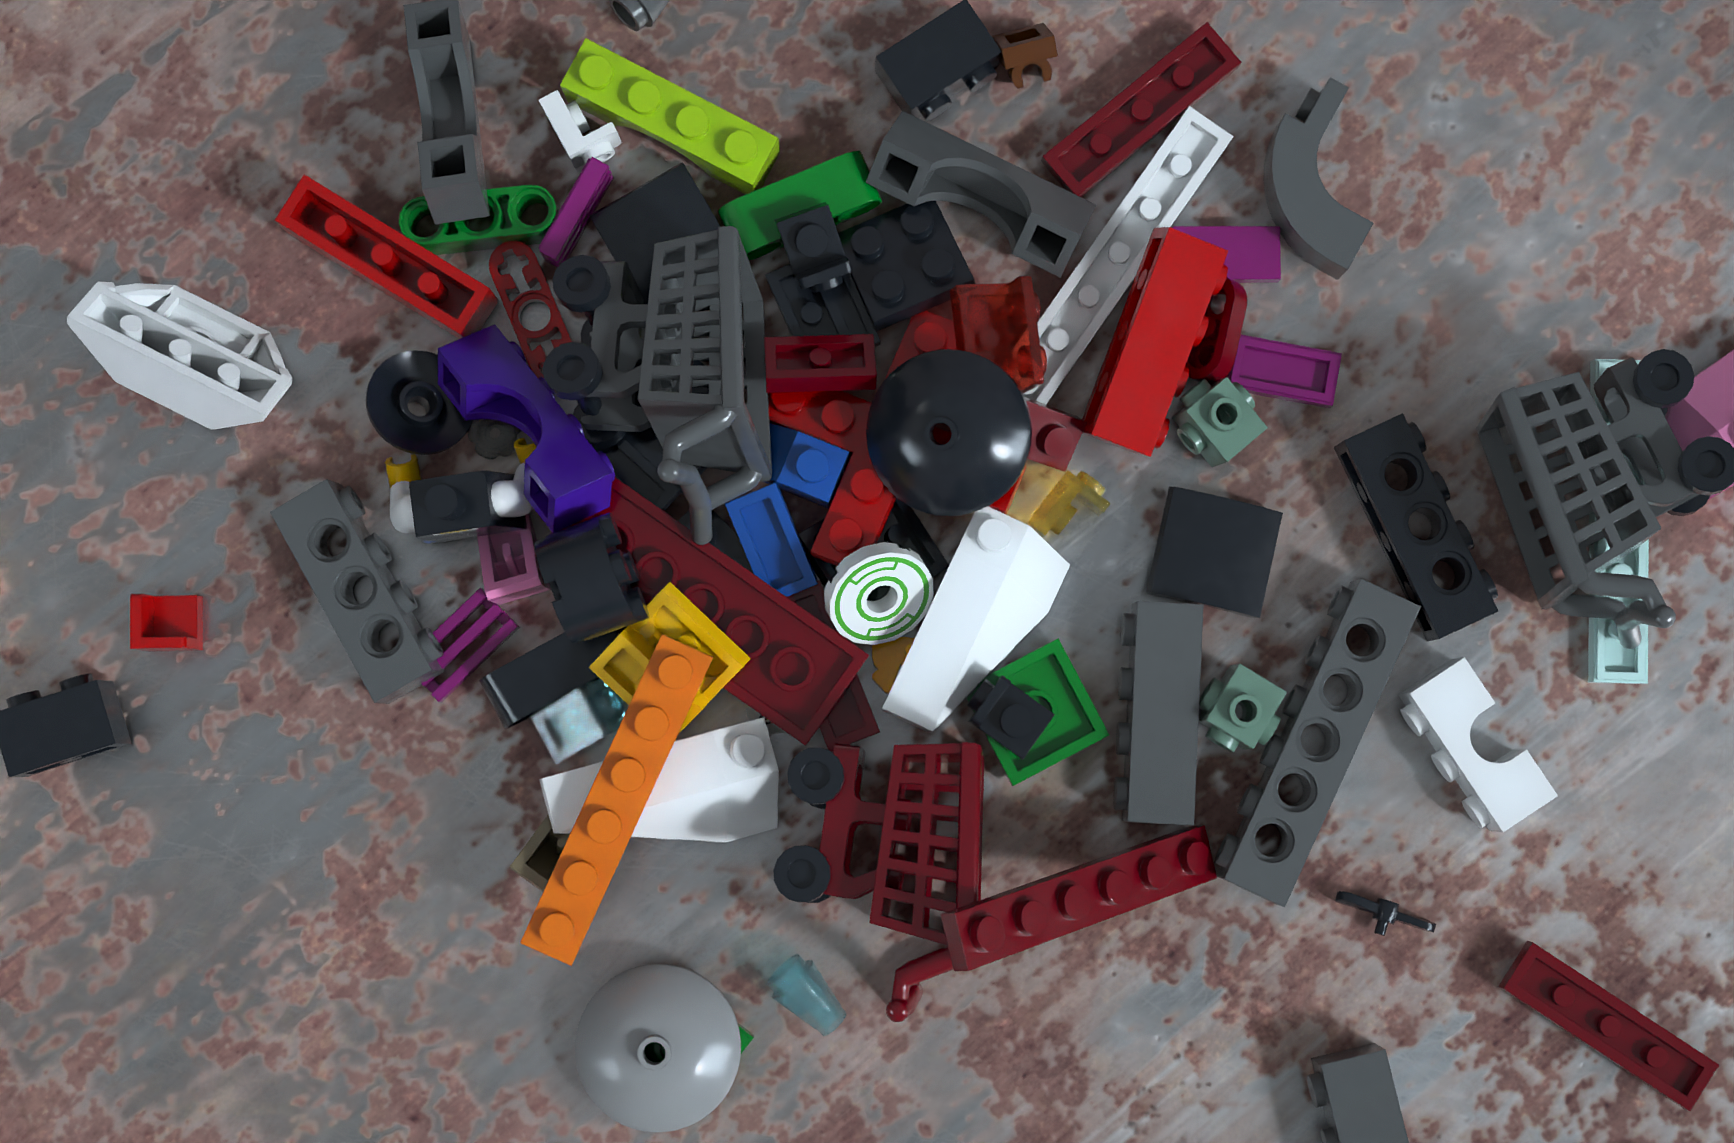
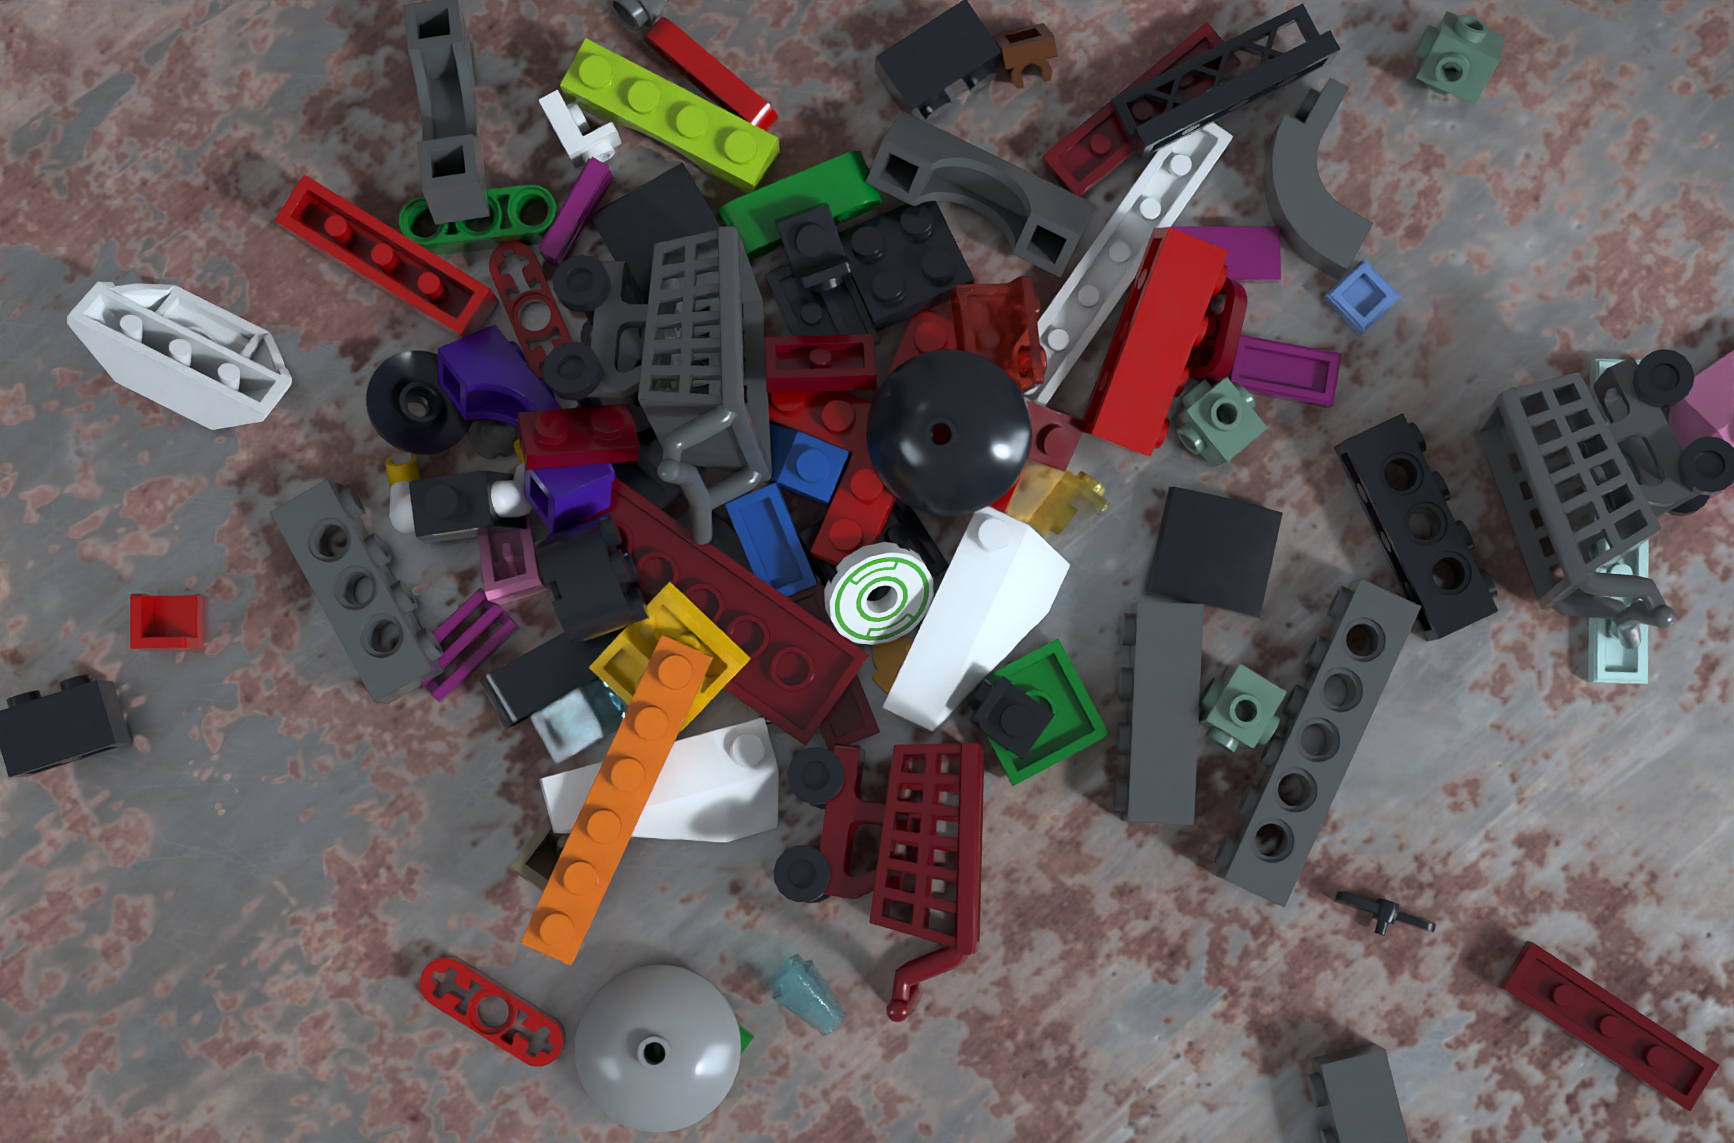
(465, 978): none -> red beam
(577, 436): none -> dark red plate
(708, 74): none -> red beam
(1077, 898): dark red plate -> none
(1234, 91): none -> black fence
(1361, 297): none -> medium blue tile
(1444, 710): white arch -> none
(1458, 56): none -> sand green brick

